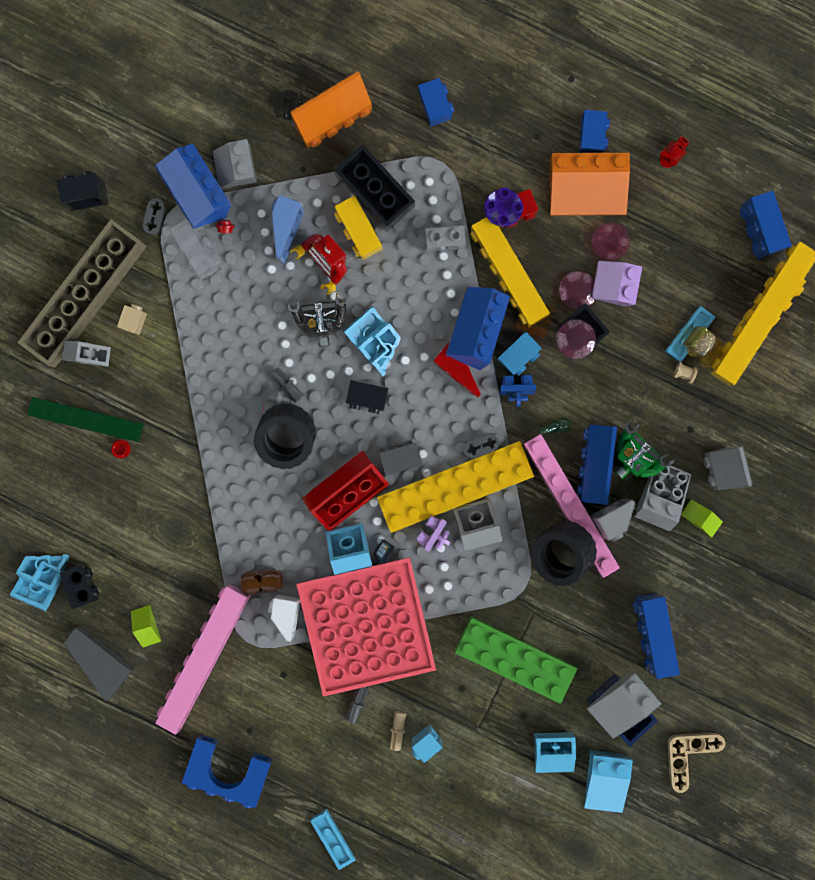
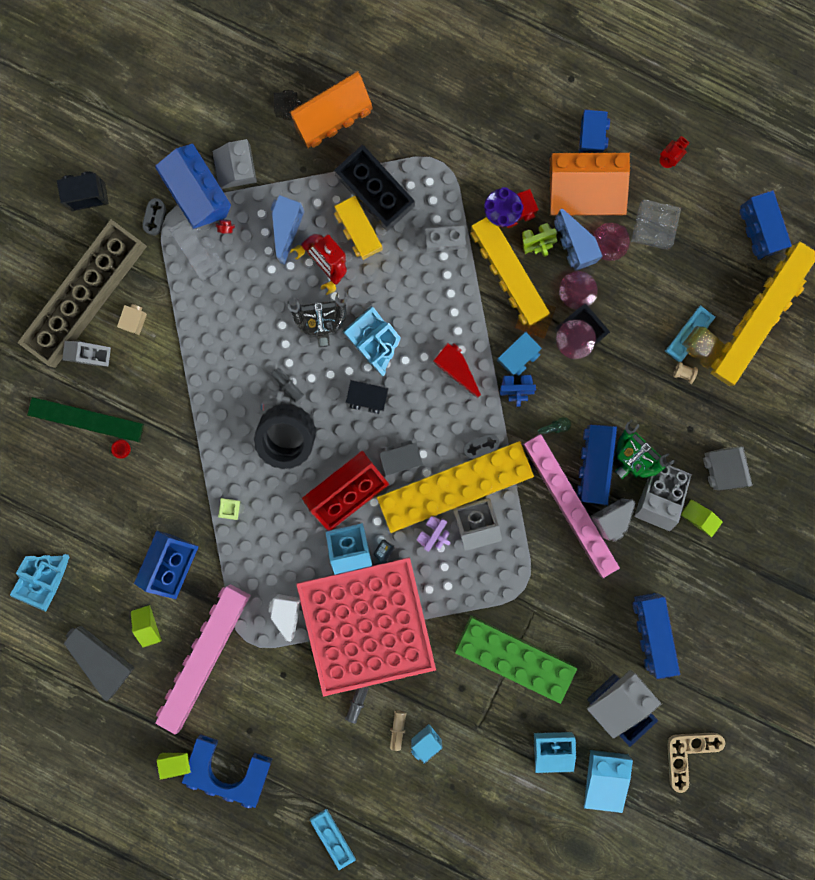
(73, 587): black brick -> none
(165, 565): none -> blue slope
(172, 765): none -> lime slope
(229, 509): none -> yellowish green tile
(253, 581): reddish brown piece -> none
(435, 102): blue brick -> none
(478, 326): blue slope -> none
(539, 242): none -> lime hips
(550, 567): black tyre -> none
(580, 244): none -> medium blue slope
(616, 283): lavender slope -> none
(656, 224): none -> clear piece

